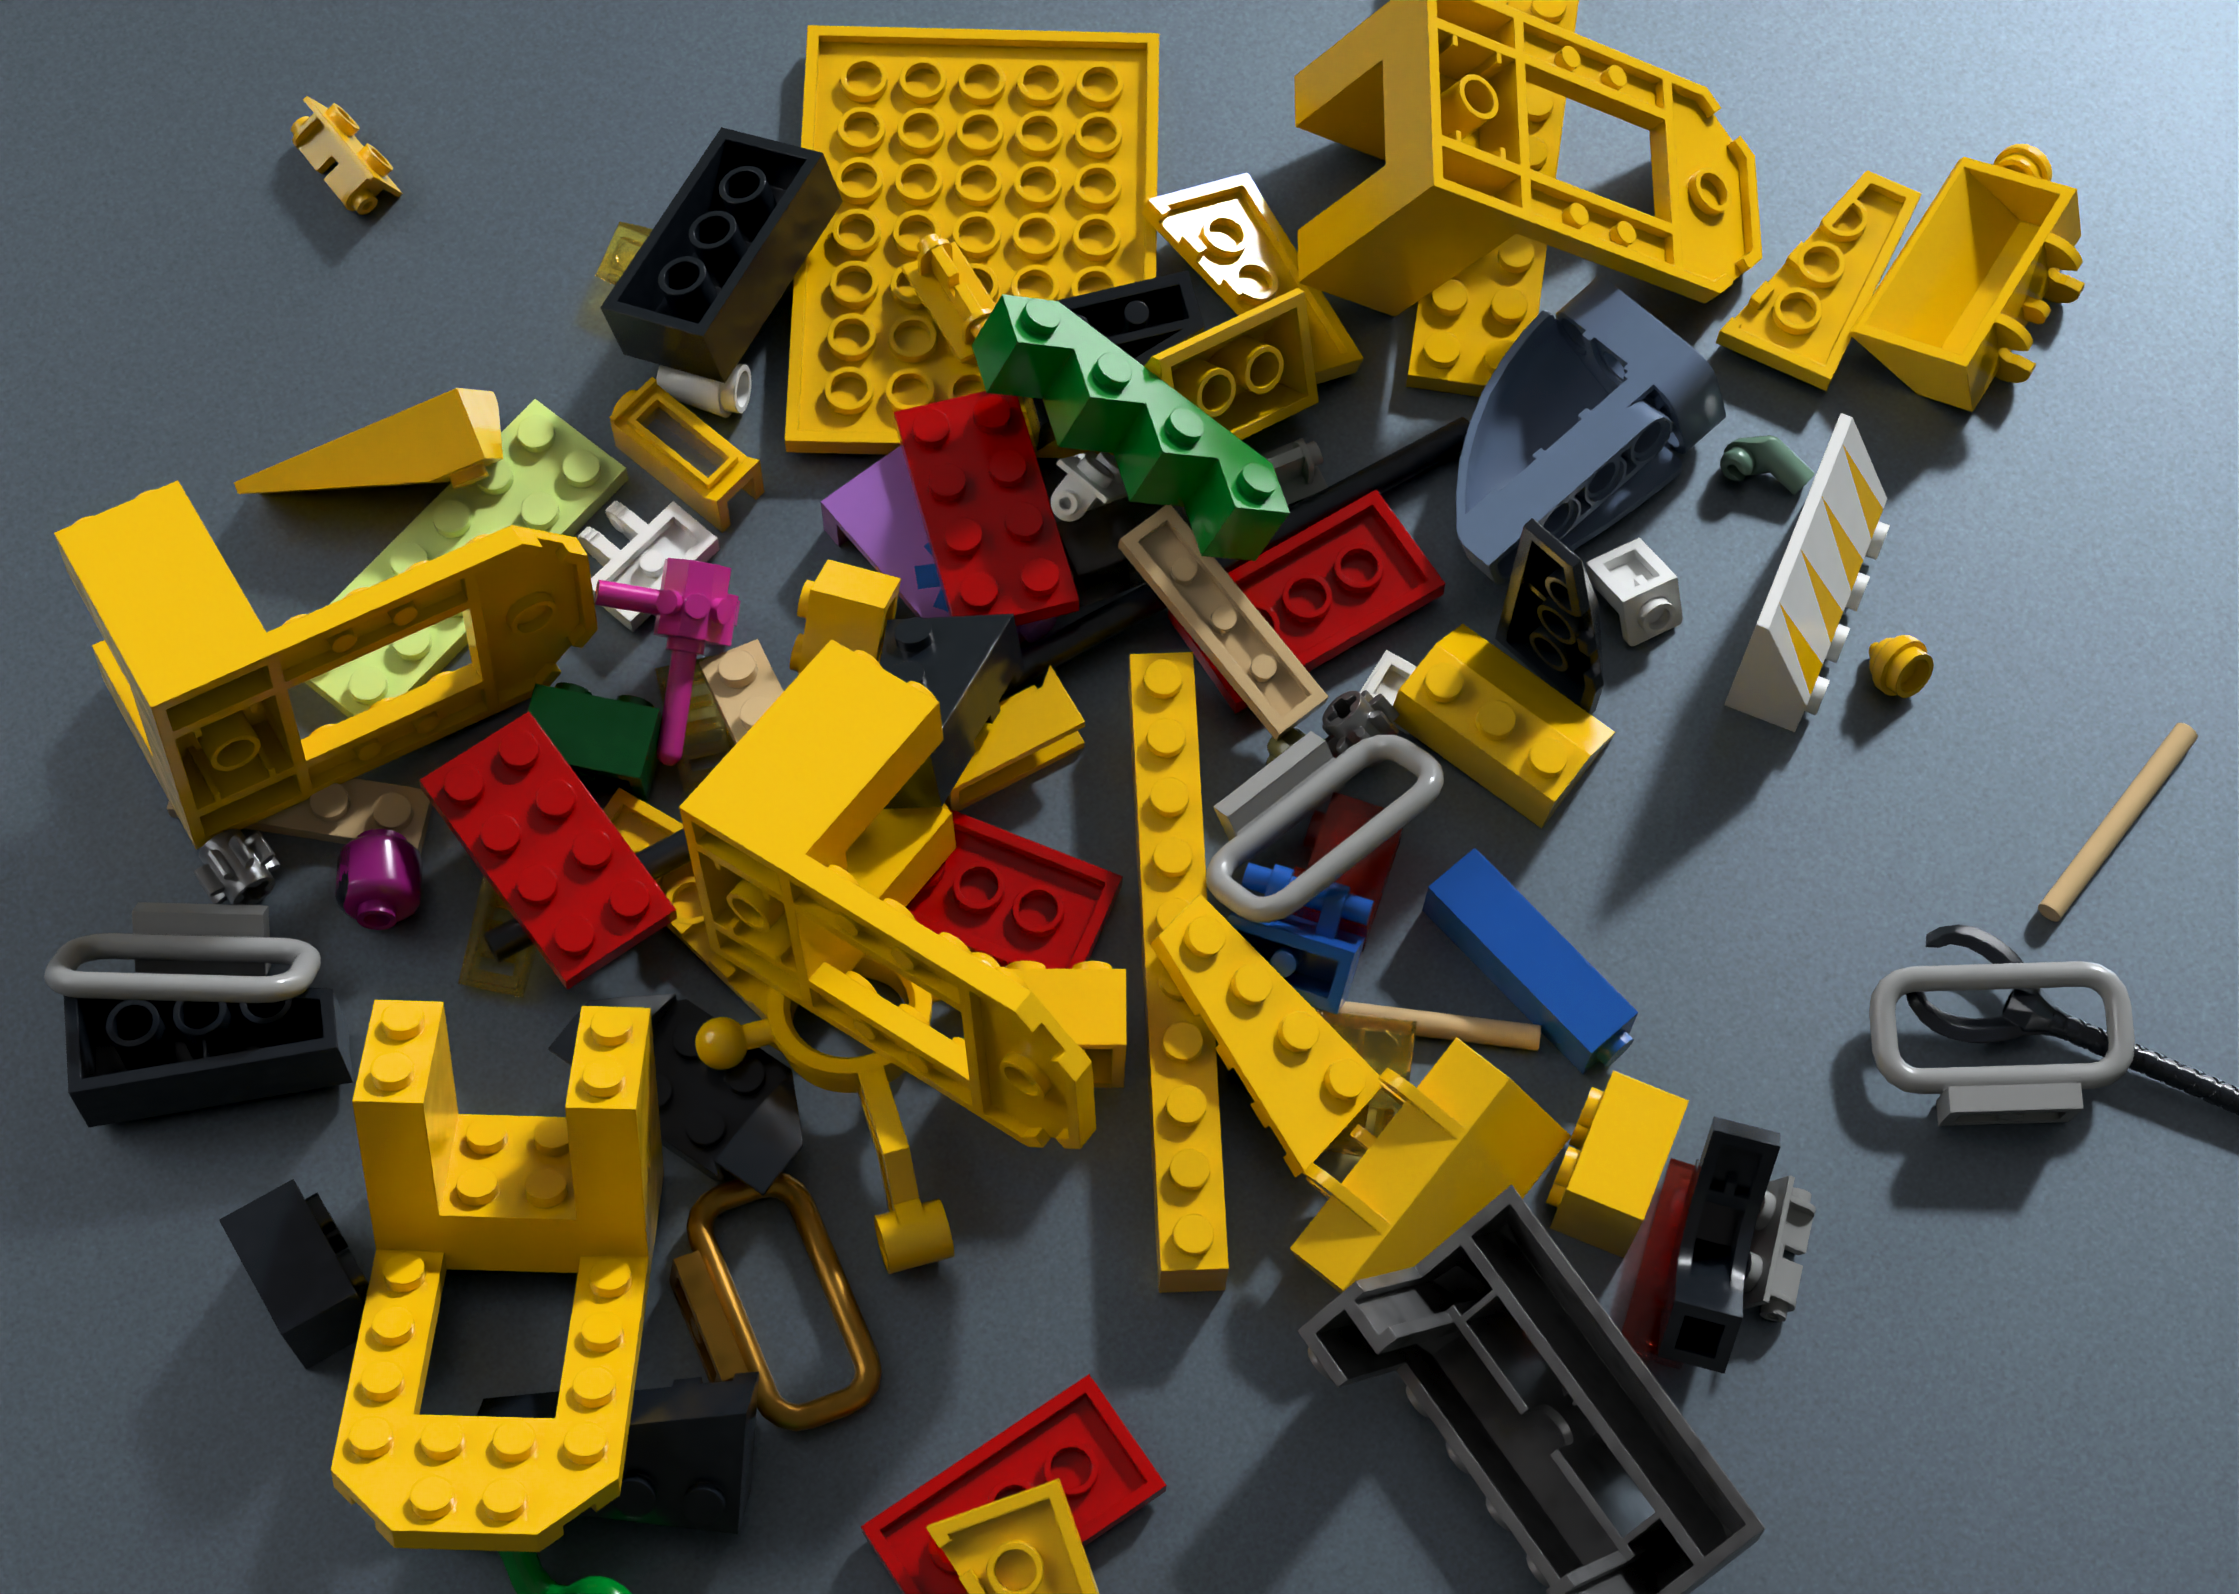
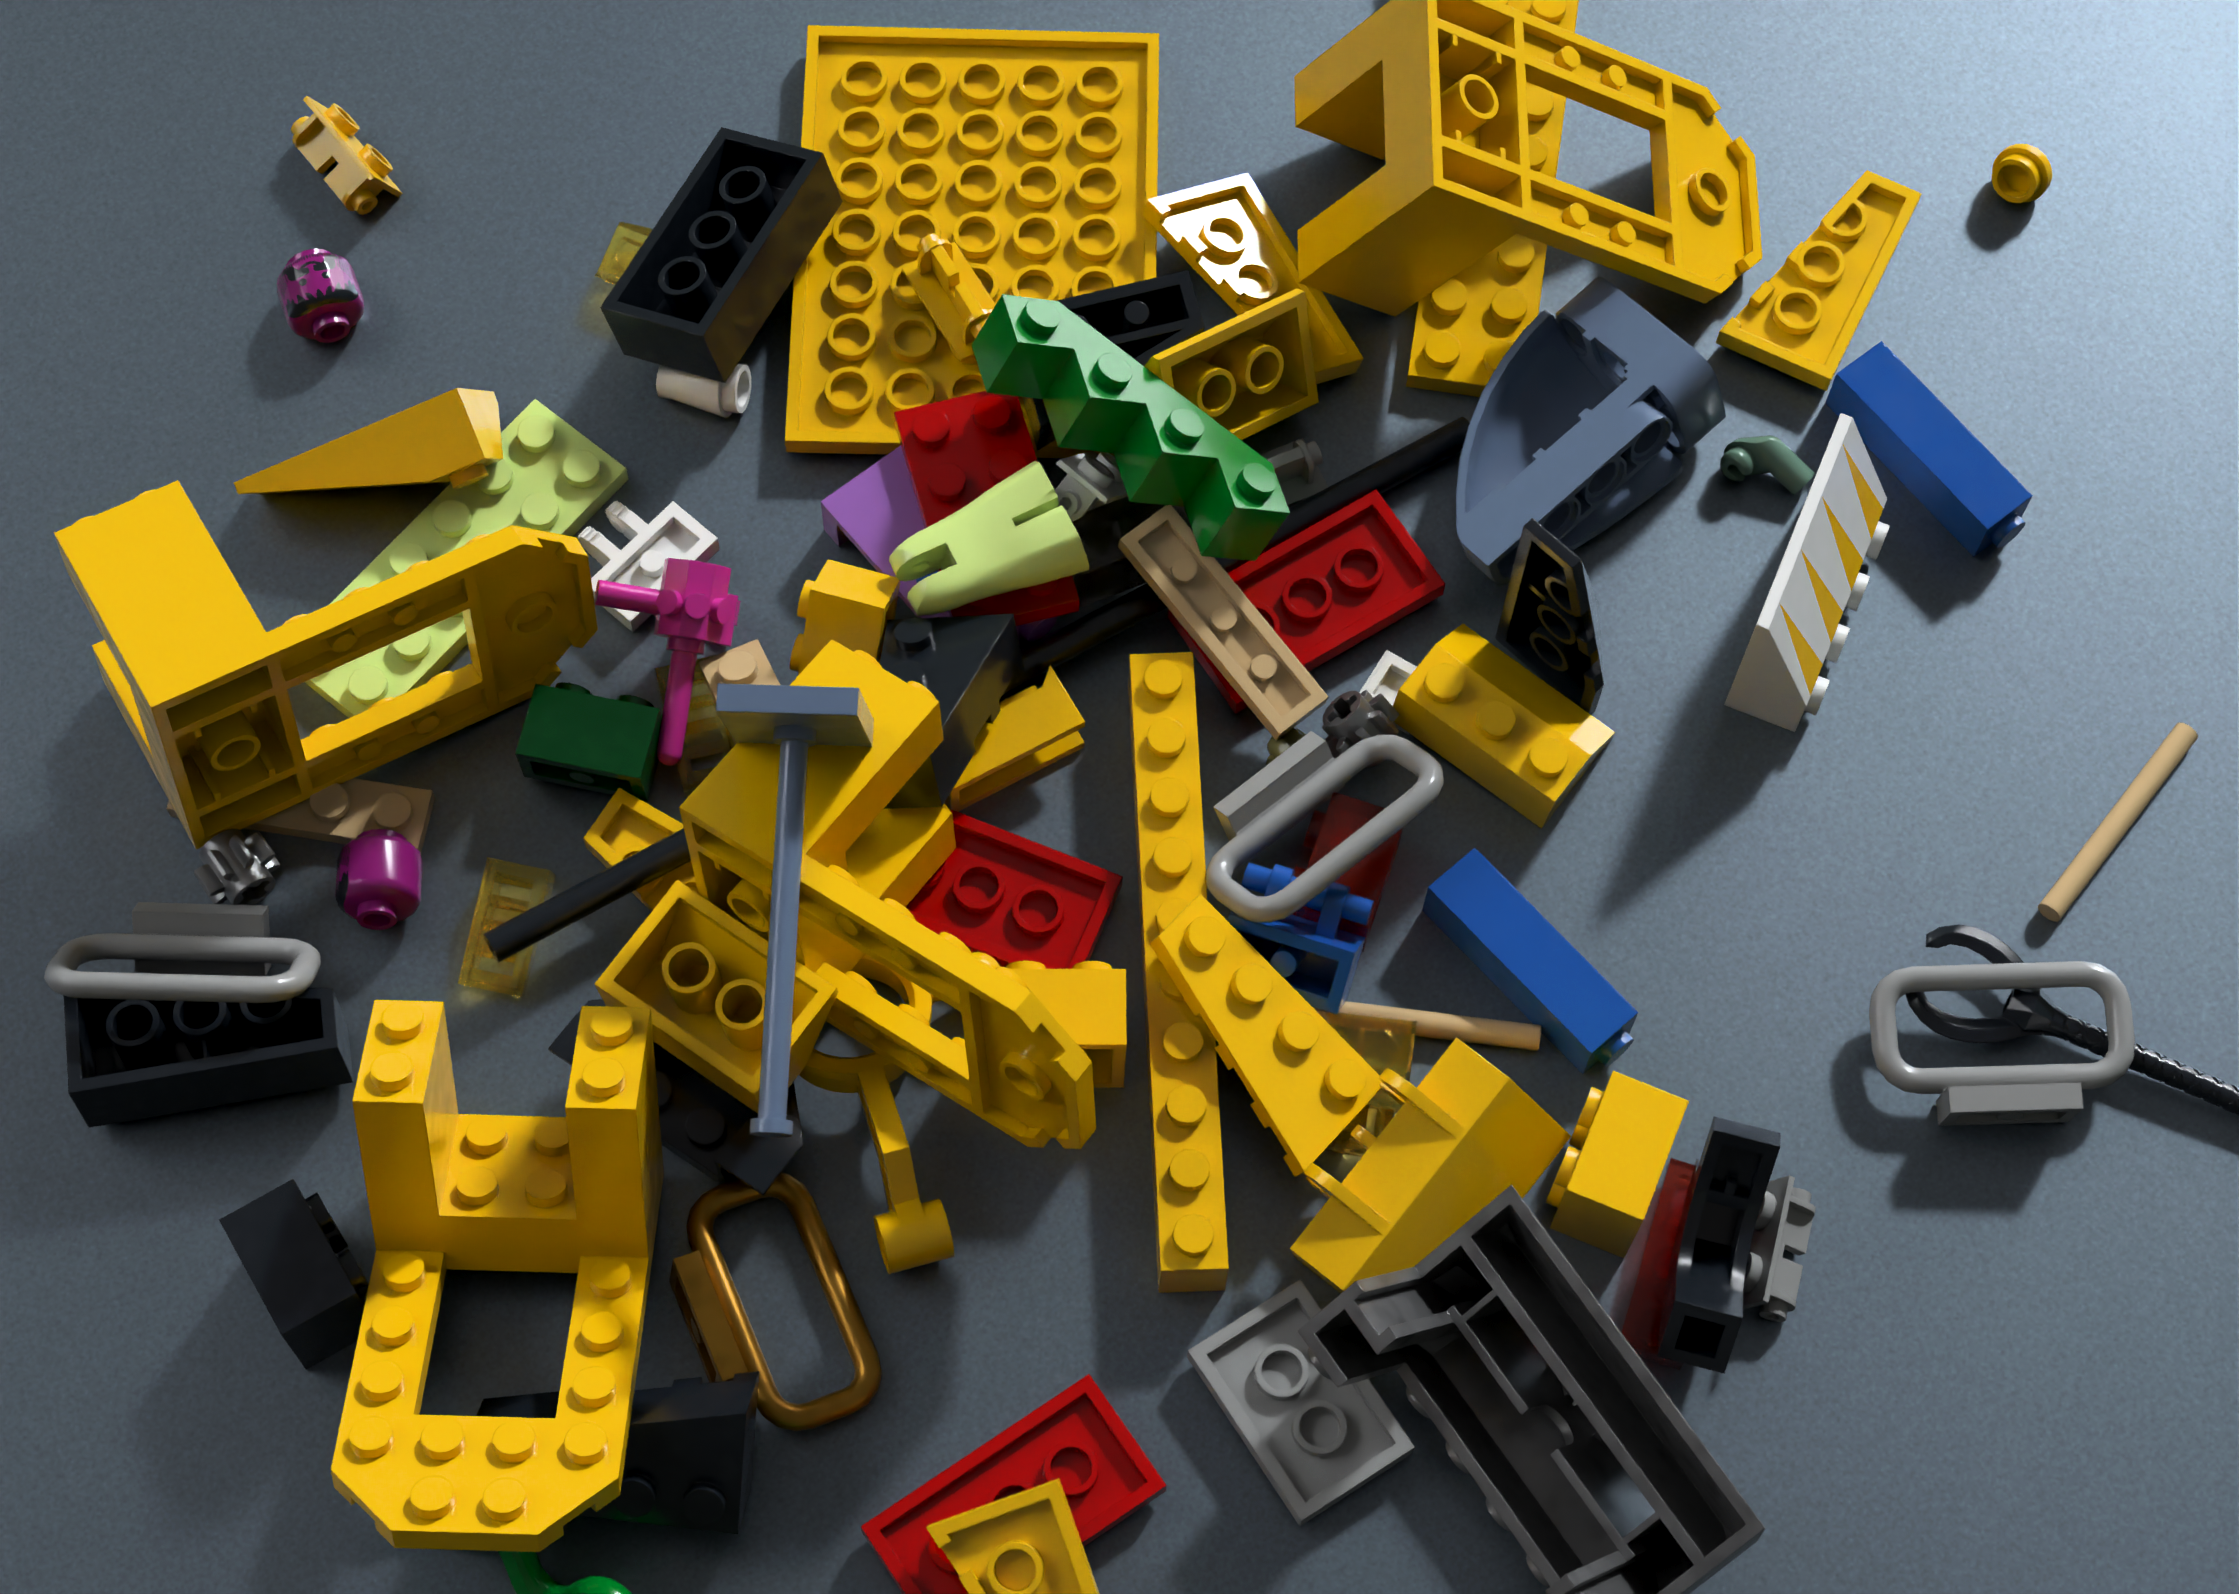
(319, 294): none -> magenta head
(548, 850): red plate -> none
(683, 452): yellow window -> none
(708, 991): none -> yellow slope
(794, 720): none -> sand blue tile
(992, 546): none -> yellowish green piece
(1295, 1422): none -> light grey plate
(1638, 589): white bracket -> none
(1900, 665): yellow plate -> none
(1930, 450): none -> blue brick
(1974, 283): yellow piece -> none

